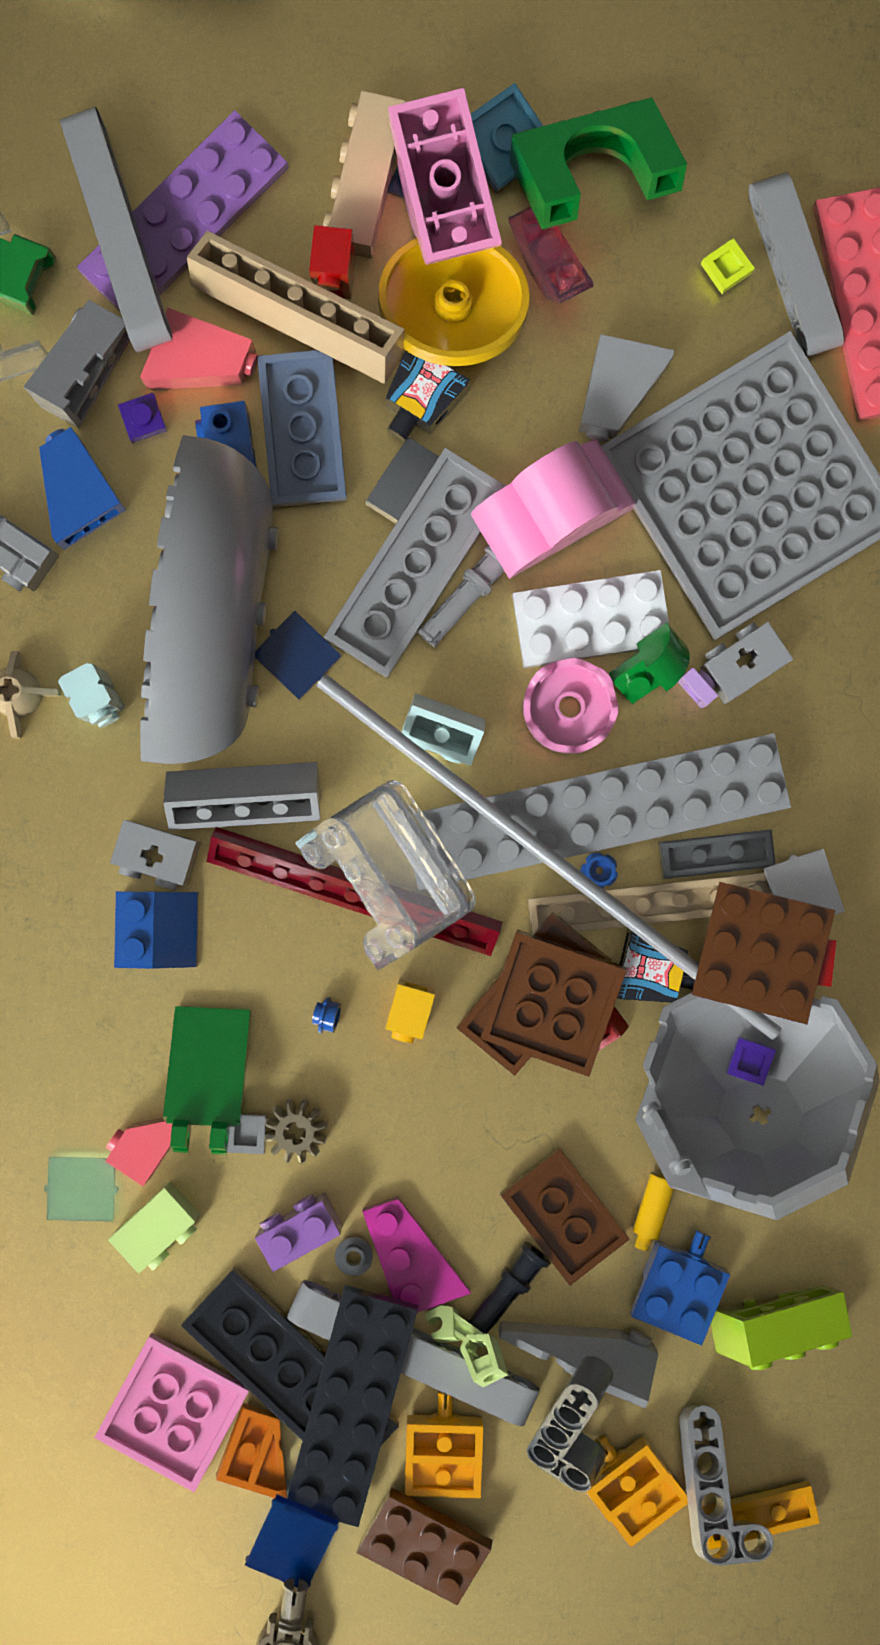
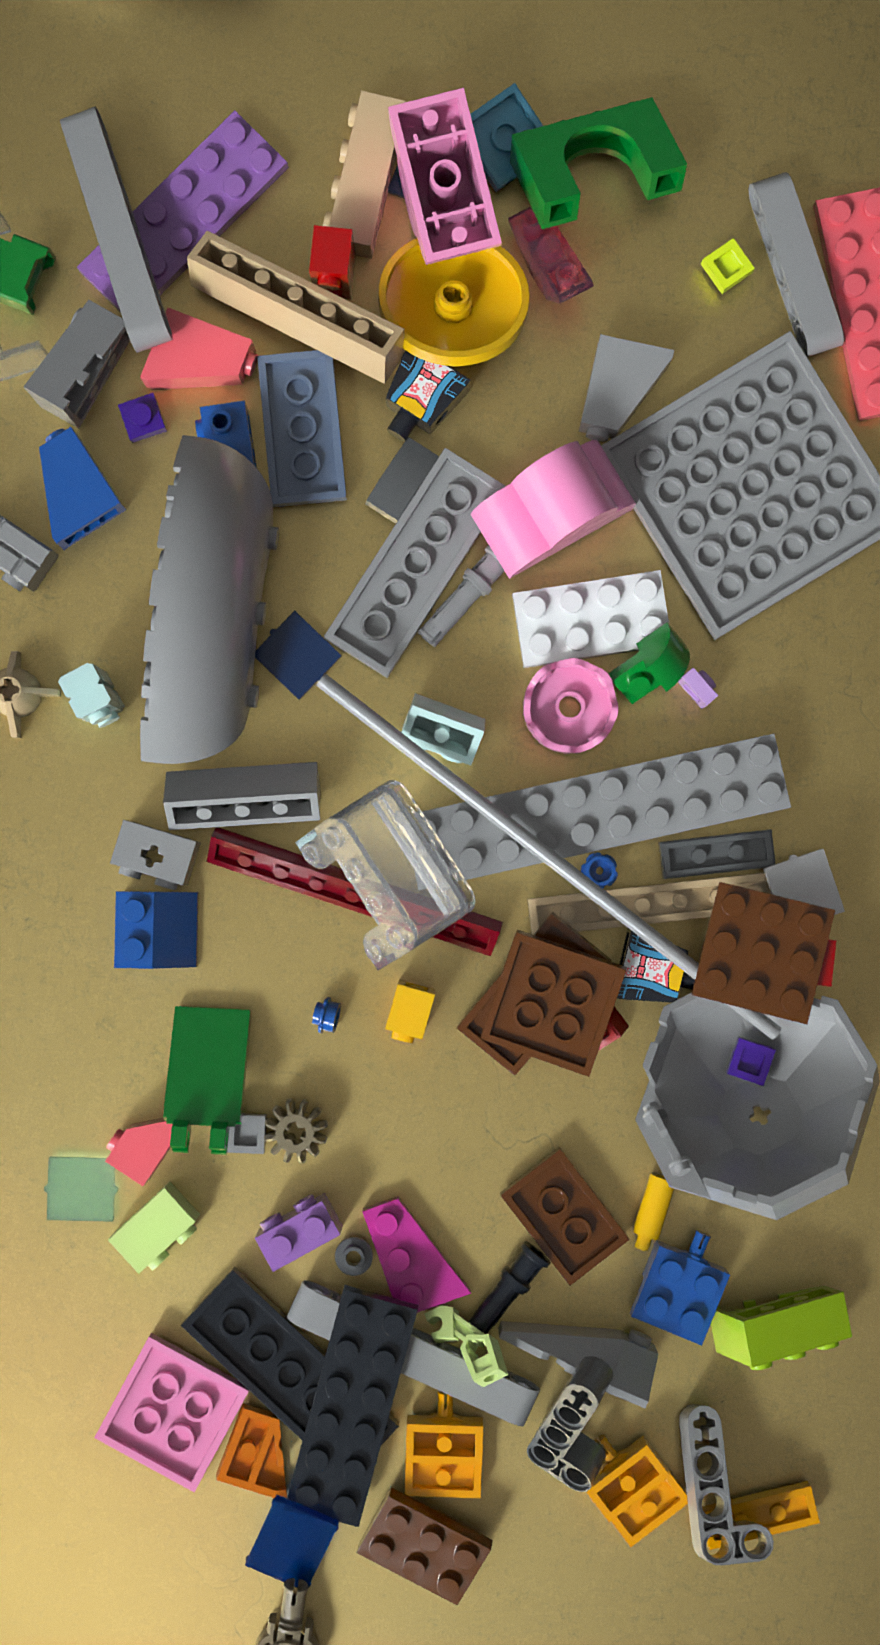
(767, 656): light grey brick -> none

